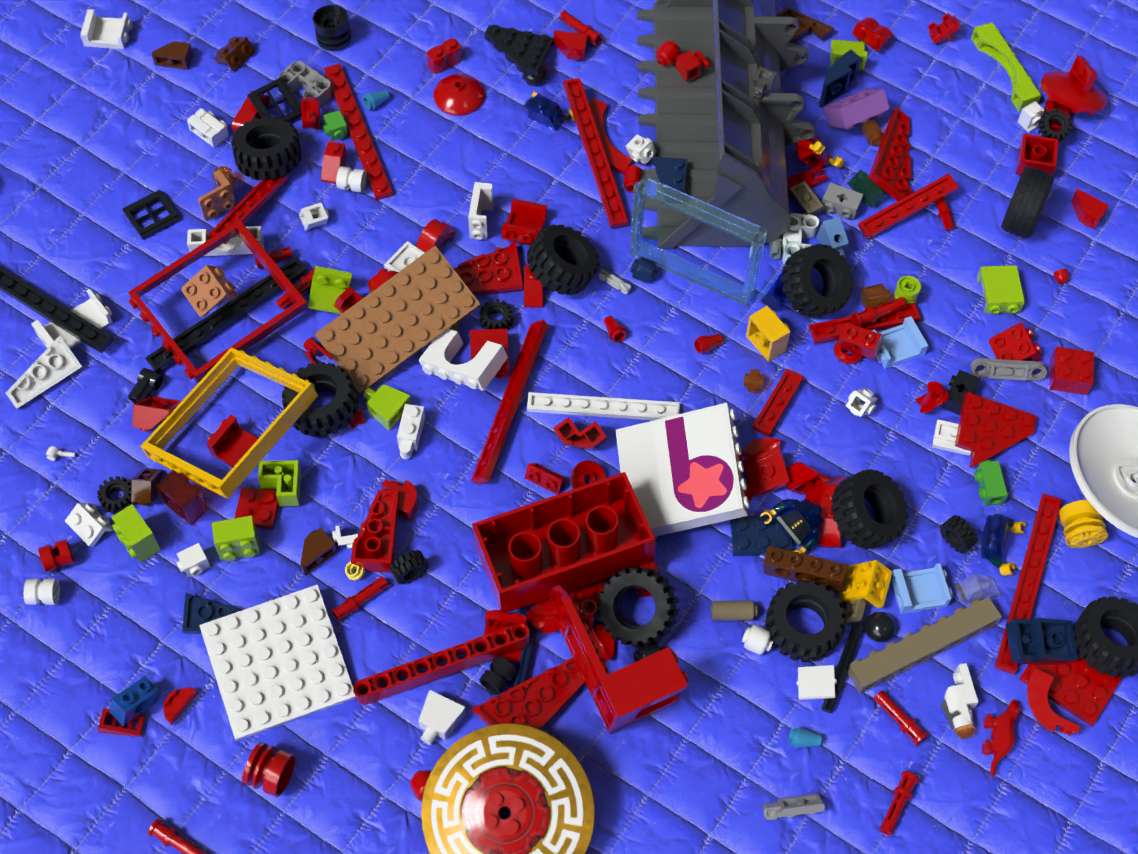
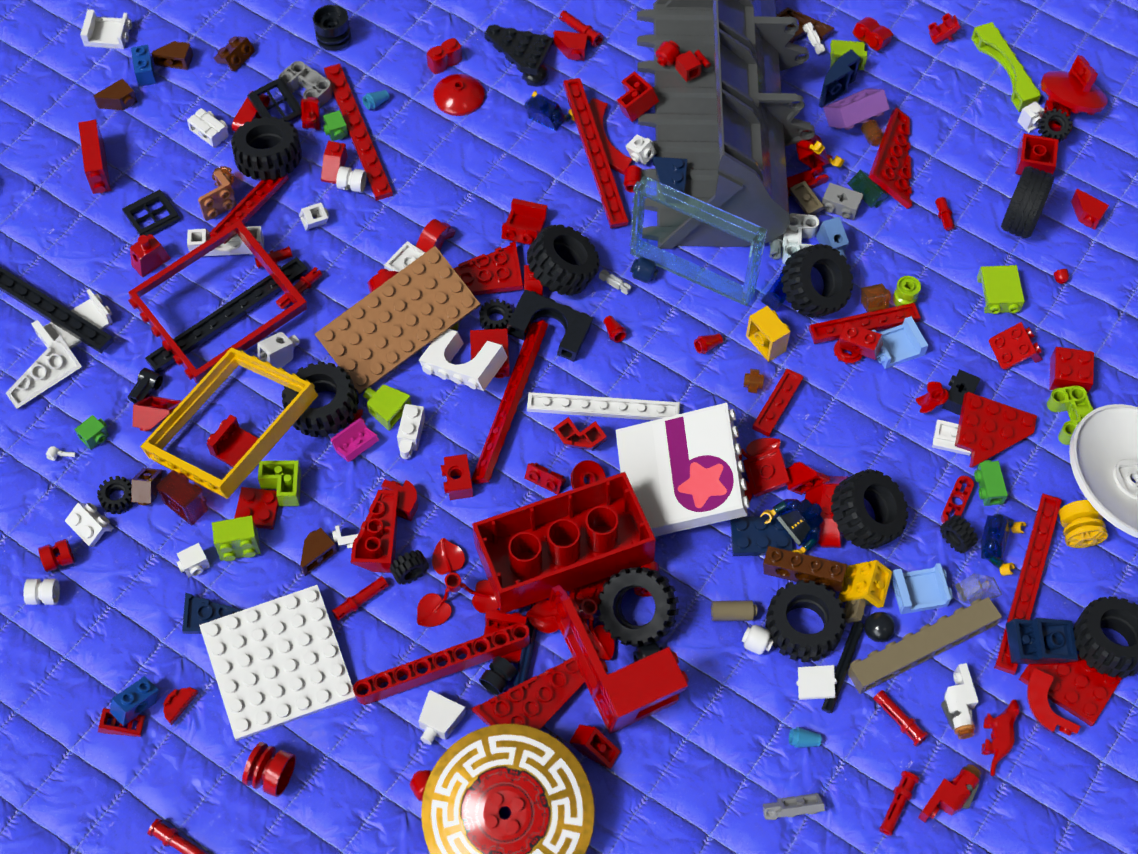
(92, 432): none -> bright green brick
(94, 156): none -> red brick
(116, 96): none -> reddish brown slope
(134, 534): lime brick -> none
(143, 65): none -> blue brick
(147, 254): none -> torso
(208, 289): nougat bracket -> none
(277, 349): none -> white torso
(314, 348): red plant -> none
(326, 287): lime bracket -> none
(347, 300): red panel -> none
(350, 571): light yellow plate -> none
(354, 440): none -> dark pink bracket
(432, 608): none -> red plant
(460, 487): none -> red brick
(481, 200): white panel -> none
(533, 306): none -> black arch
(595, 745): none -> red slope
(638, 97): none -> red brick
(763, 79): flat silver plate -> none
(814, 38): none -> white axle
(856, 403): white brick -> none
(871, 314): red pin -> none
(908, 206): red plate -> none
(955, 794): none -> red plate
(956, 493): none -> red beam
(1008, 369): light grey plate -> none
(1076, 408): none -> lime beam

